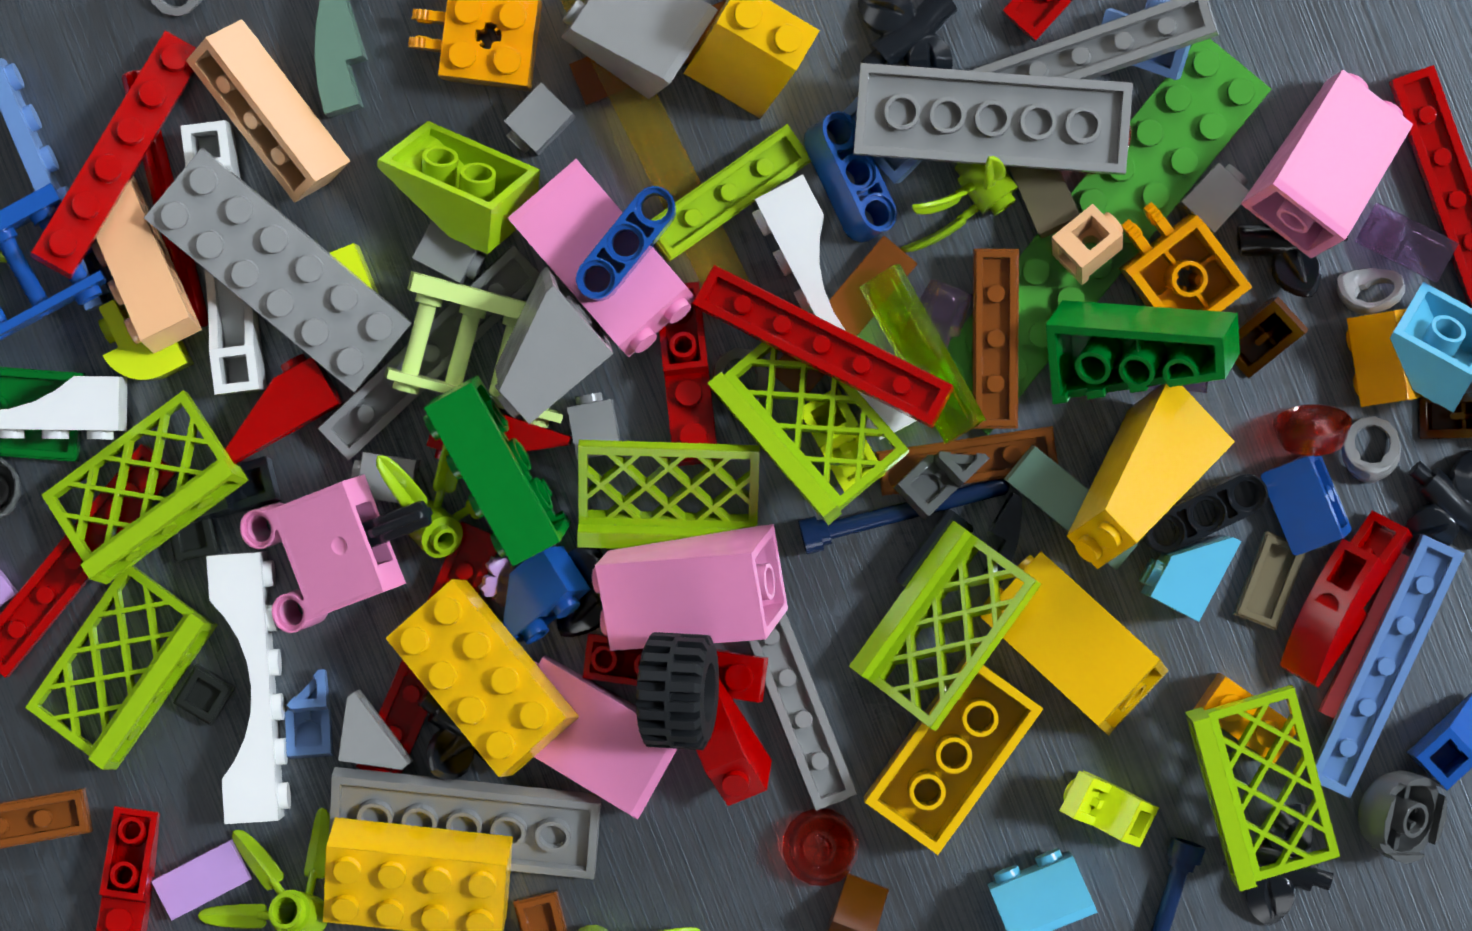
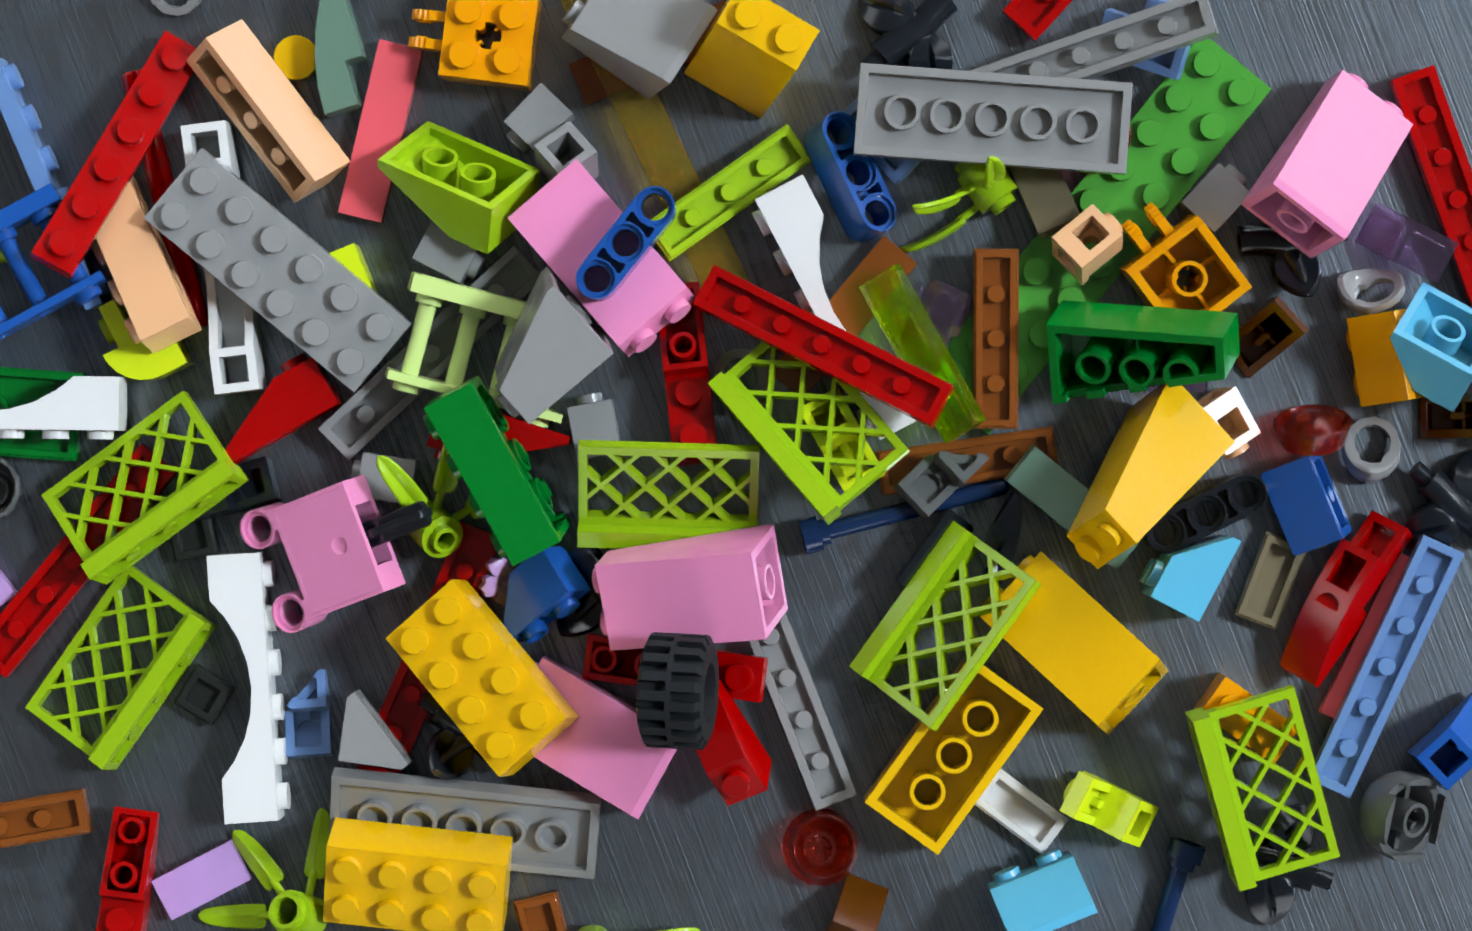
(296, 57): none -> yellow tile
(380, 129): none -> coral tile
(562, 148): none -> light grey brick
(1021, 811): none -> white tile
(1234, 417): none -> brick

